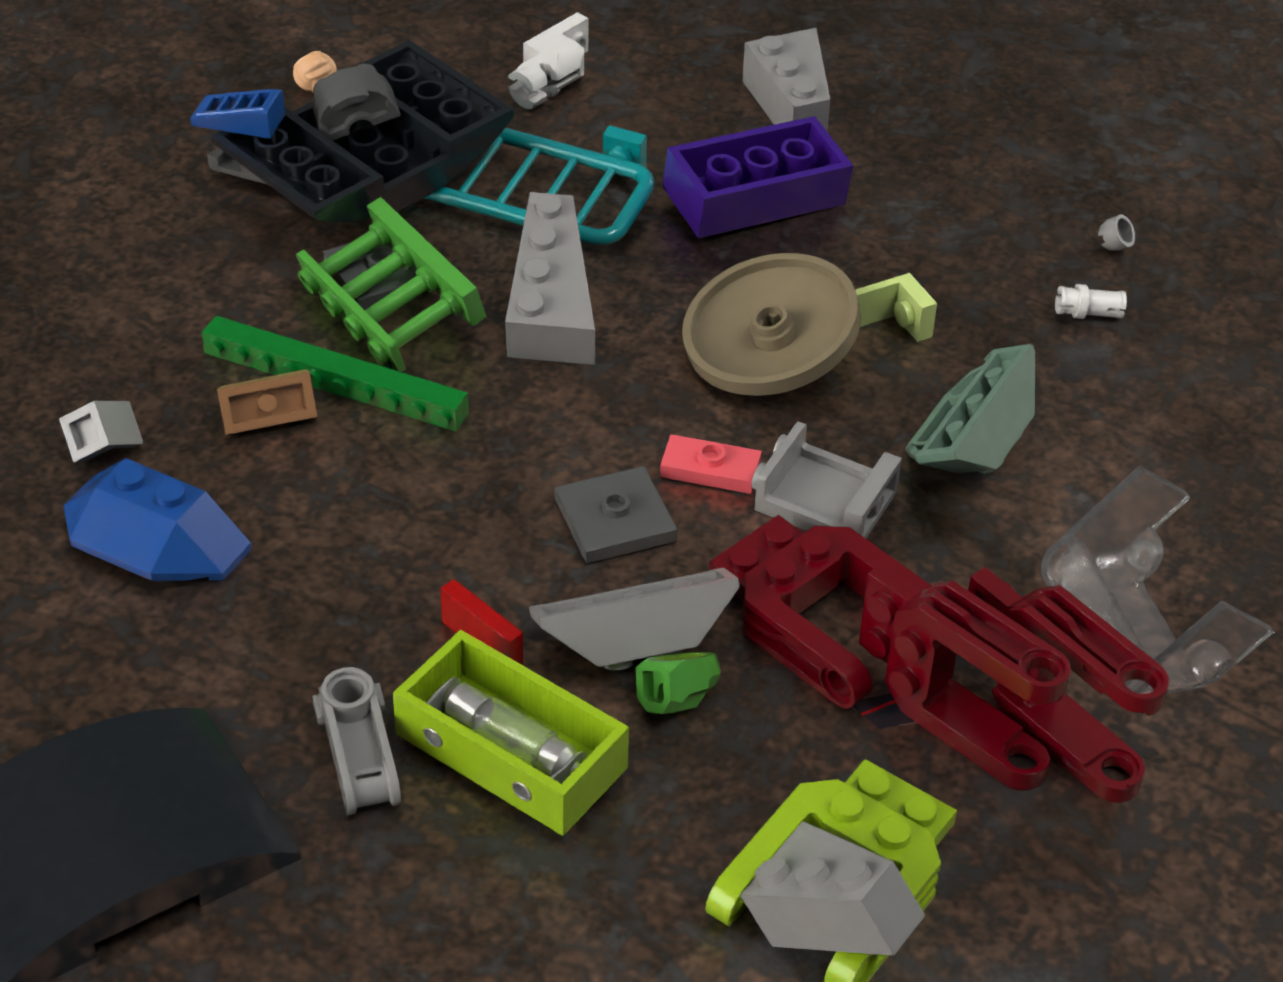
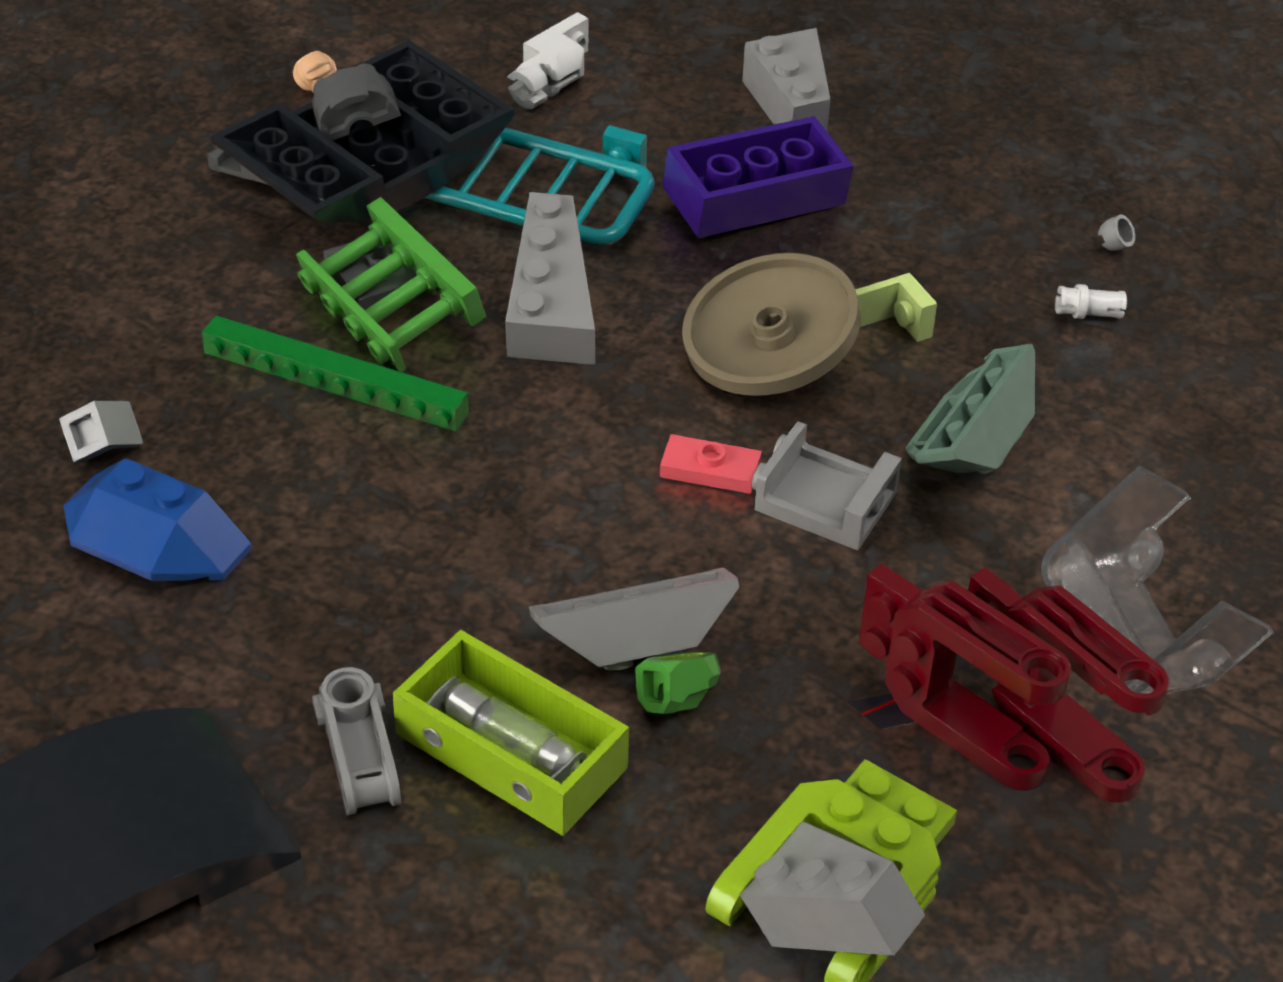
(244, 112): blue slope -> none
(266, 401): medium nougat plate -> none
(469, 613): red tile -> none
(615, 514): dark grey plate -> none
(789, 571): dark red plate -> none

